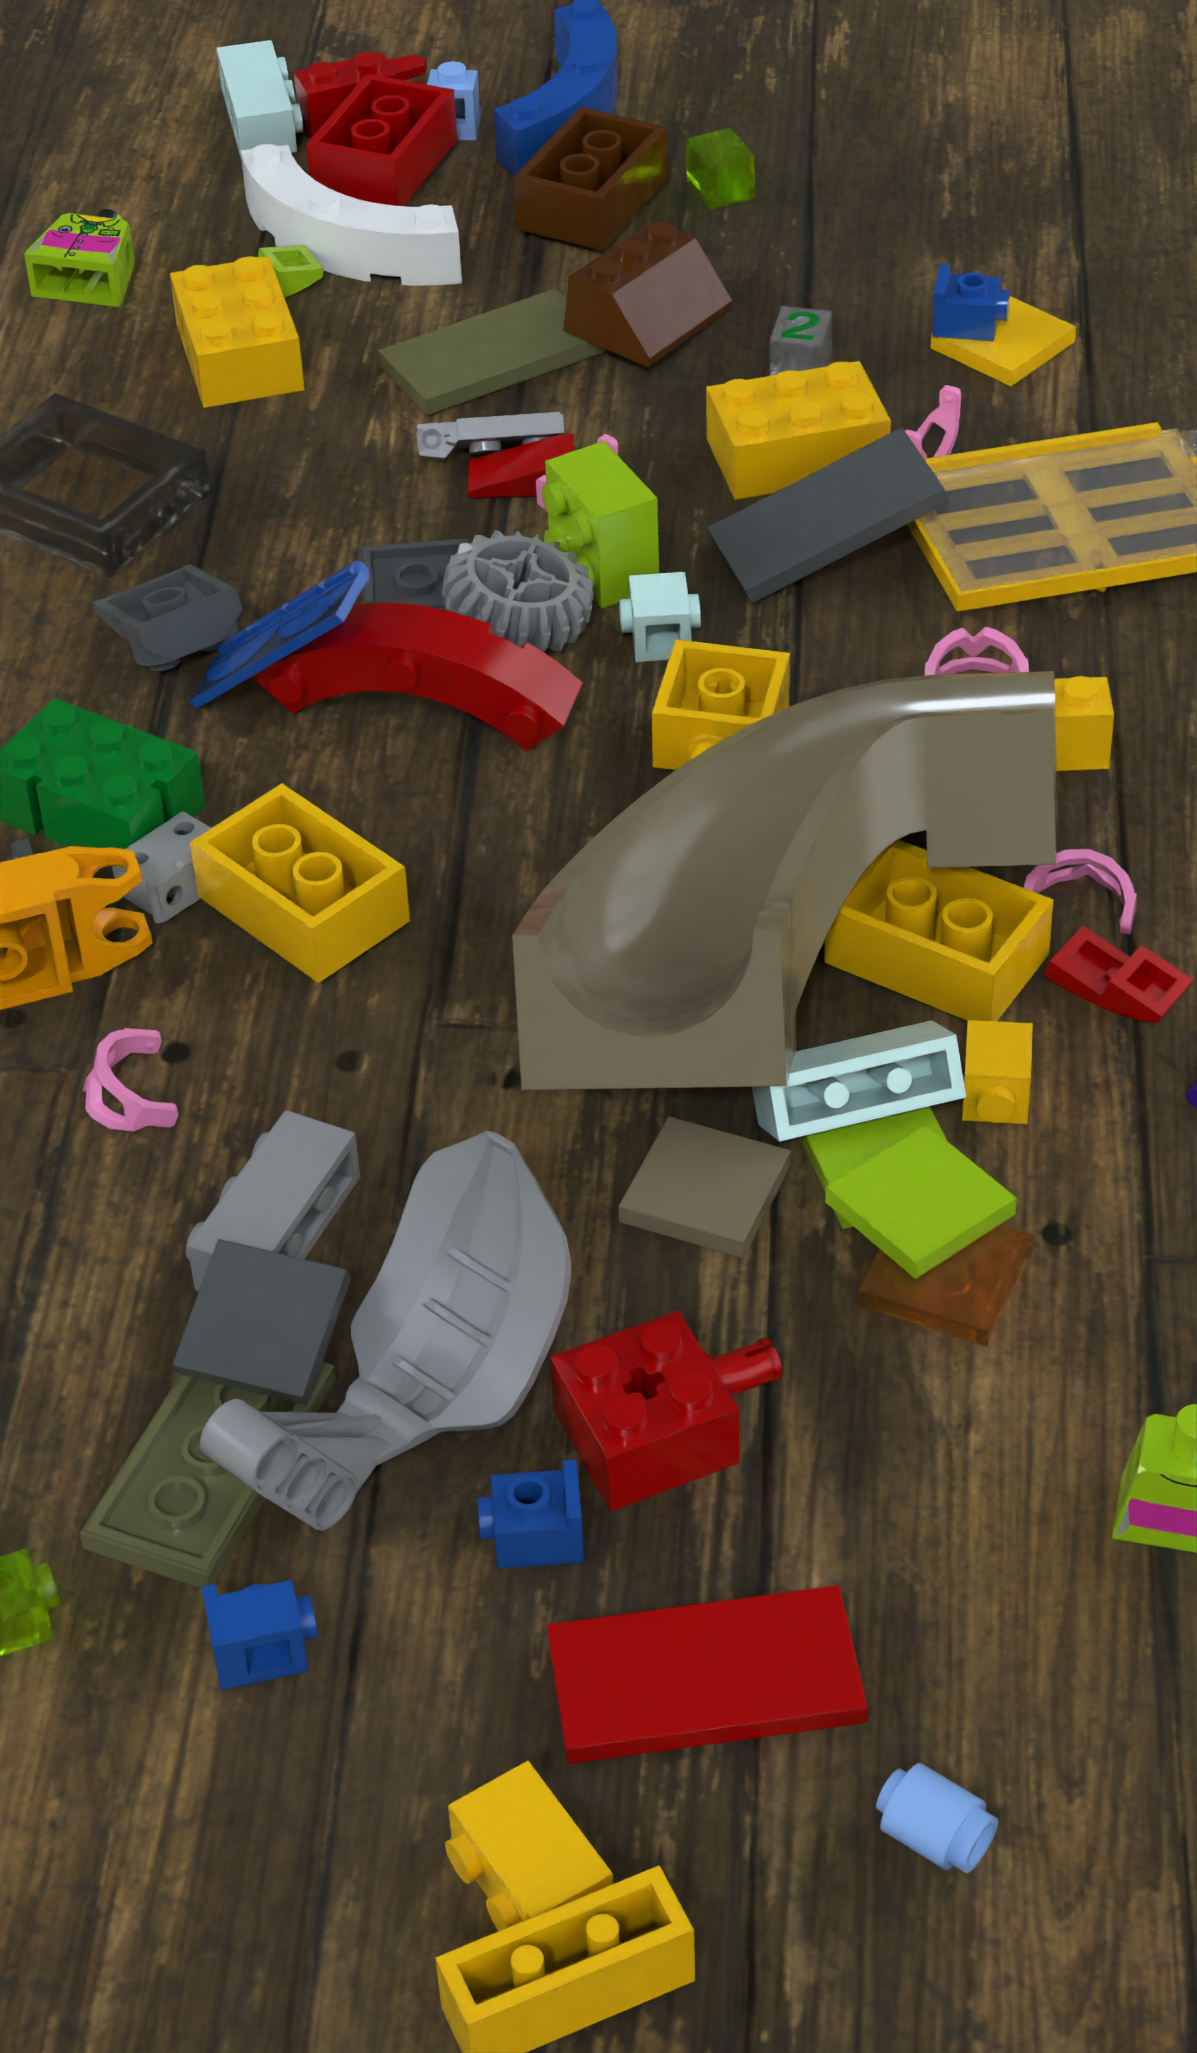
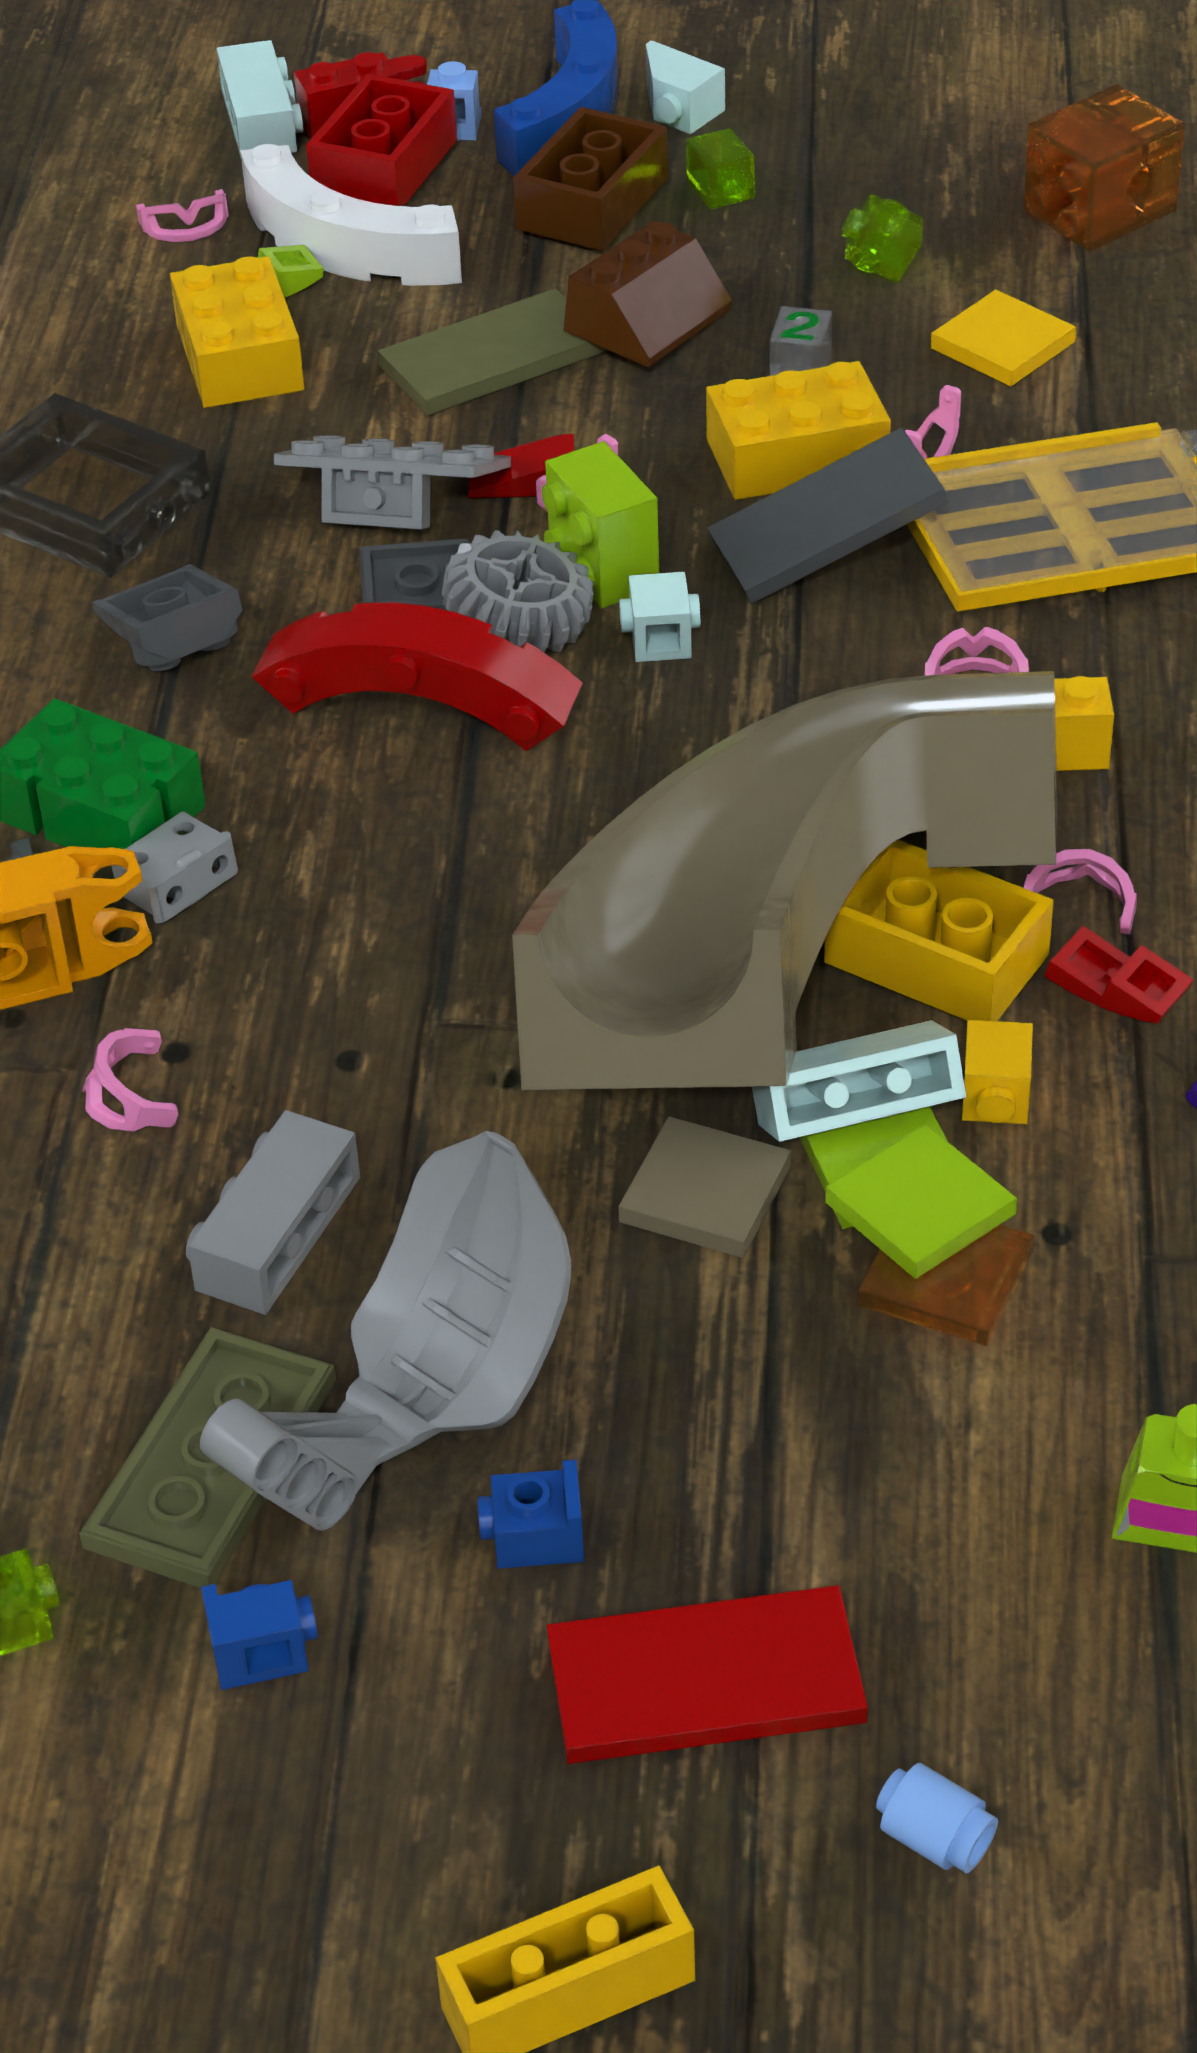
(82, 259): lime torso -> none
(150, 225): none -> bright pink helmet
(262, 1322): dark grey tile -> none
(282, 632): blue windscreen -> none
(300, 882): yellow brick -> none
(384, 482): none -> light grey bracket
(485, 434): light grey hinge -> none
(522, 1848): yellow brick -> none
(654, 1406): red brick -> none
(683, 88): none -> light aqua slope
(712, 695): yellow brick -> none
(882, 237): none -> clear neon green brick
(968, 305): blue brick -> none
(1103, 167): none -> clear orange brick

